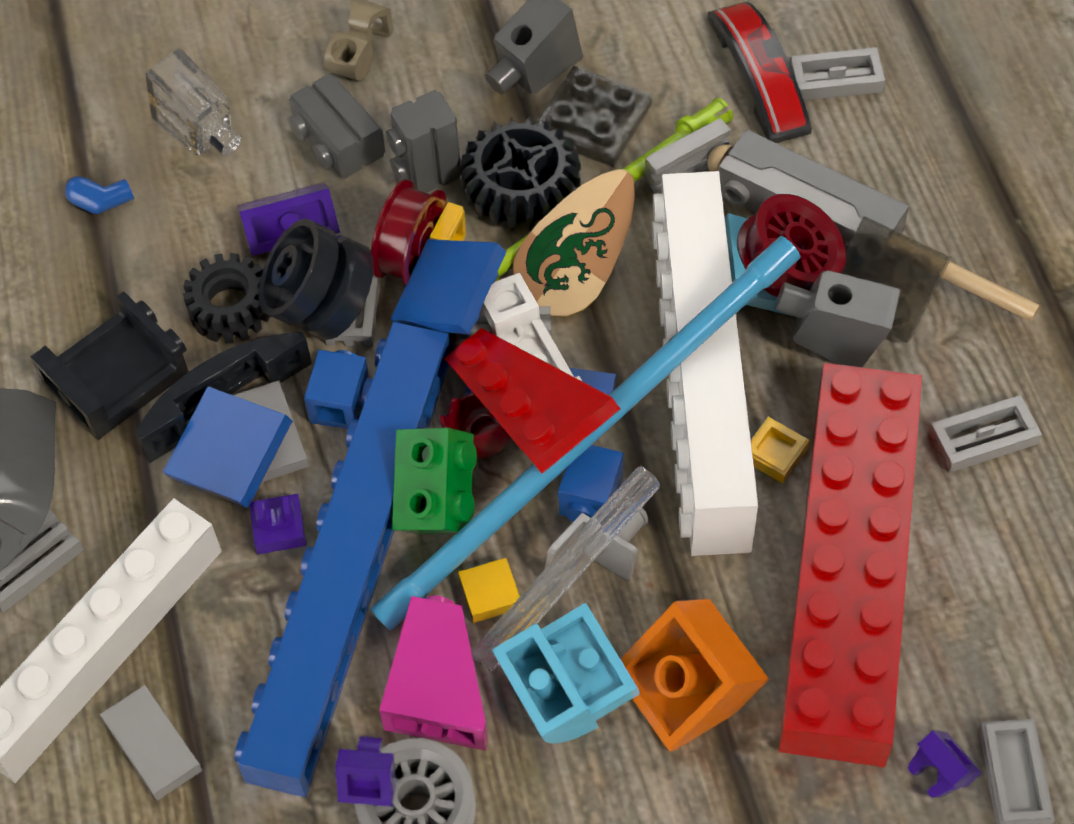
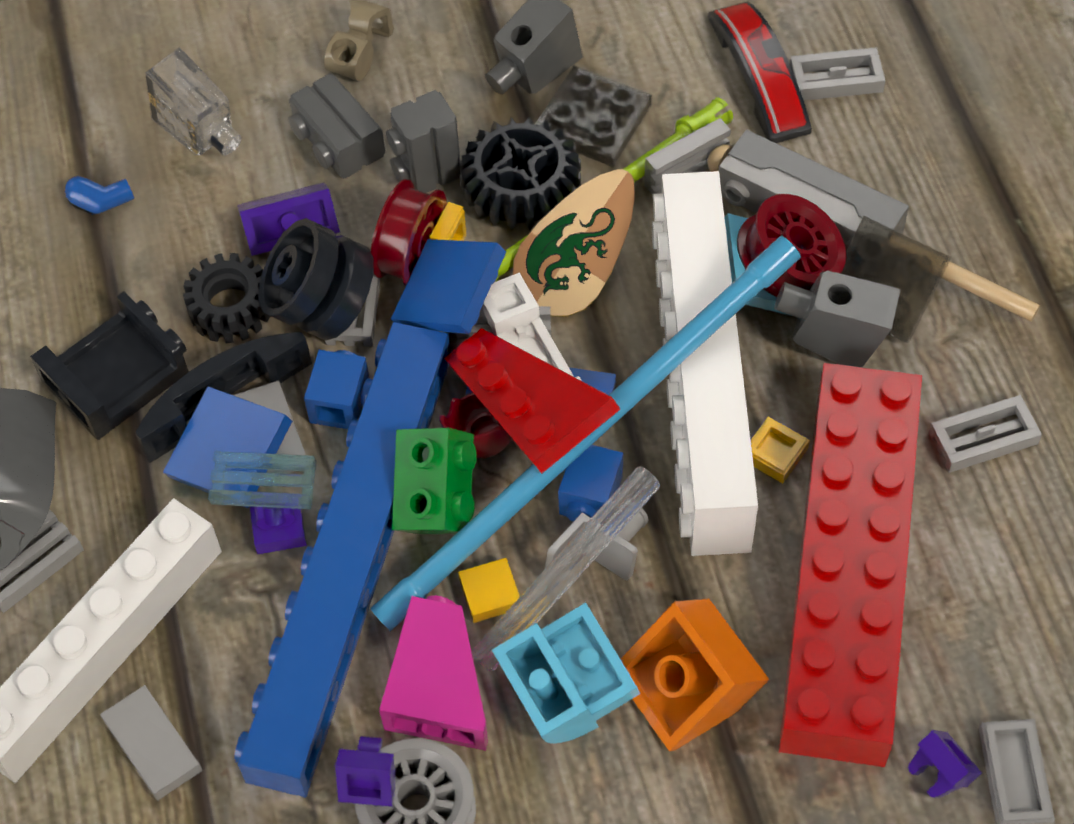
(220, 477): none -> clear light blue tile

